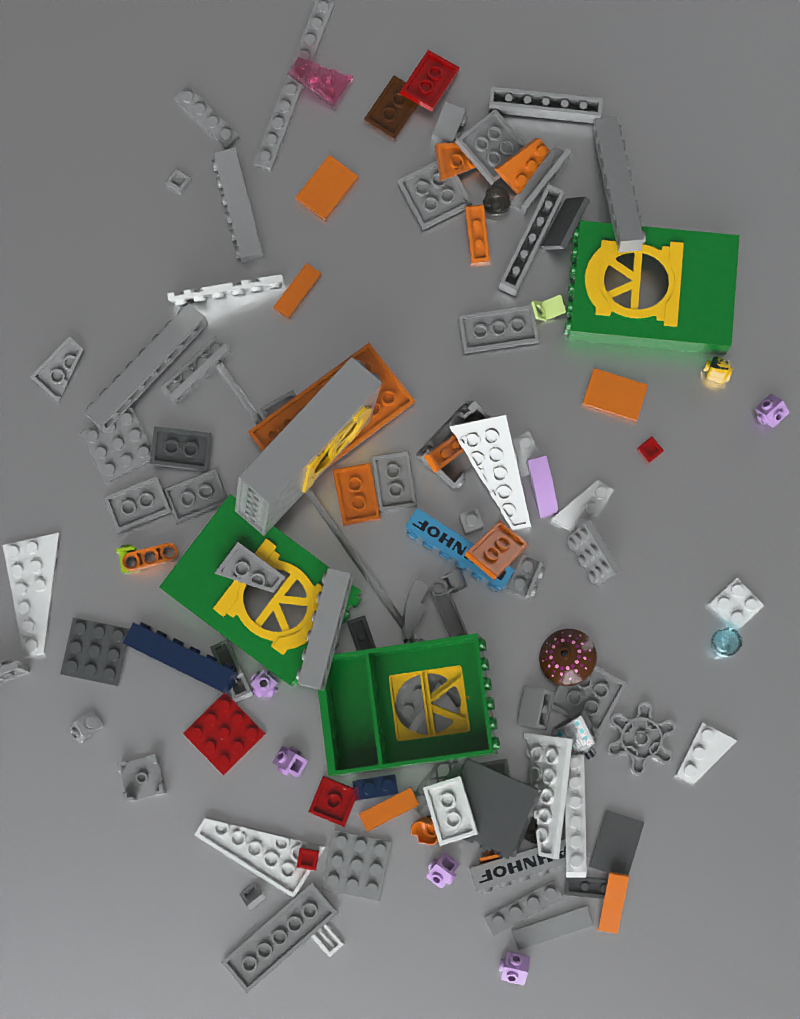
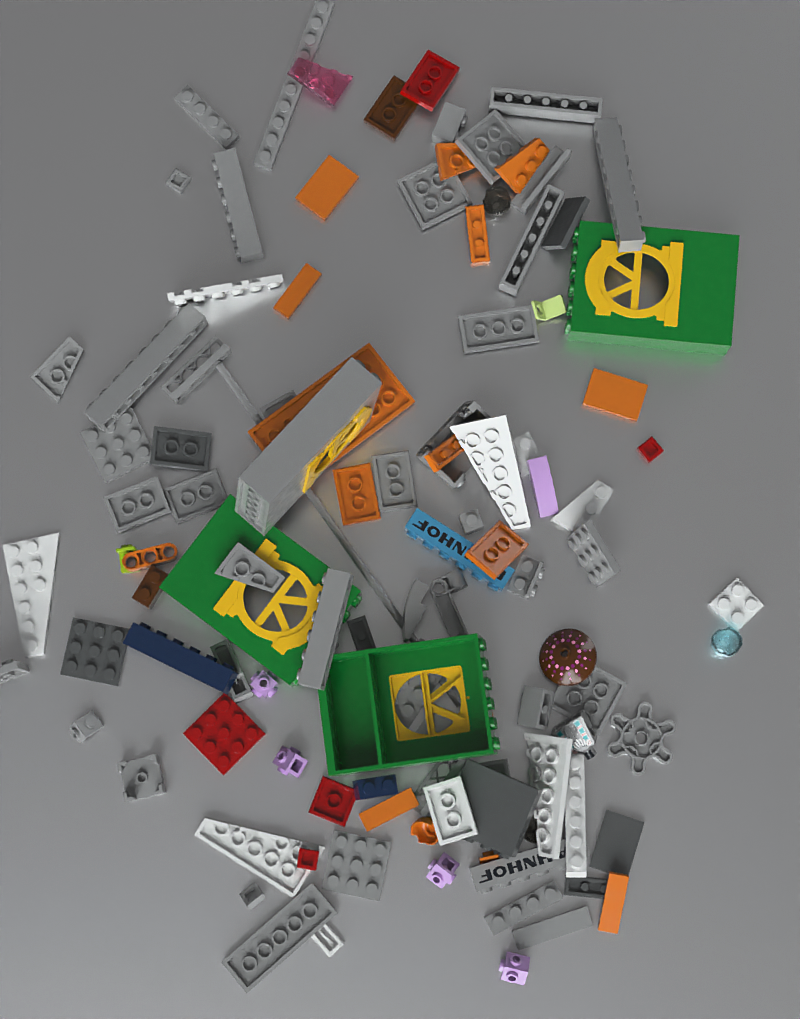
(149, 590): none -> reddish brown brick
(704, 752): white wing -> none
(718, 370): yellow head -> none
(771, 410): lavender brick -> none

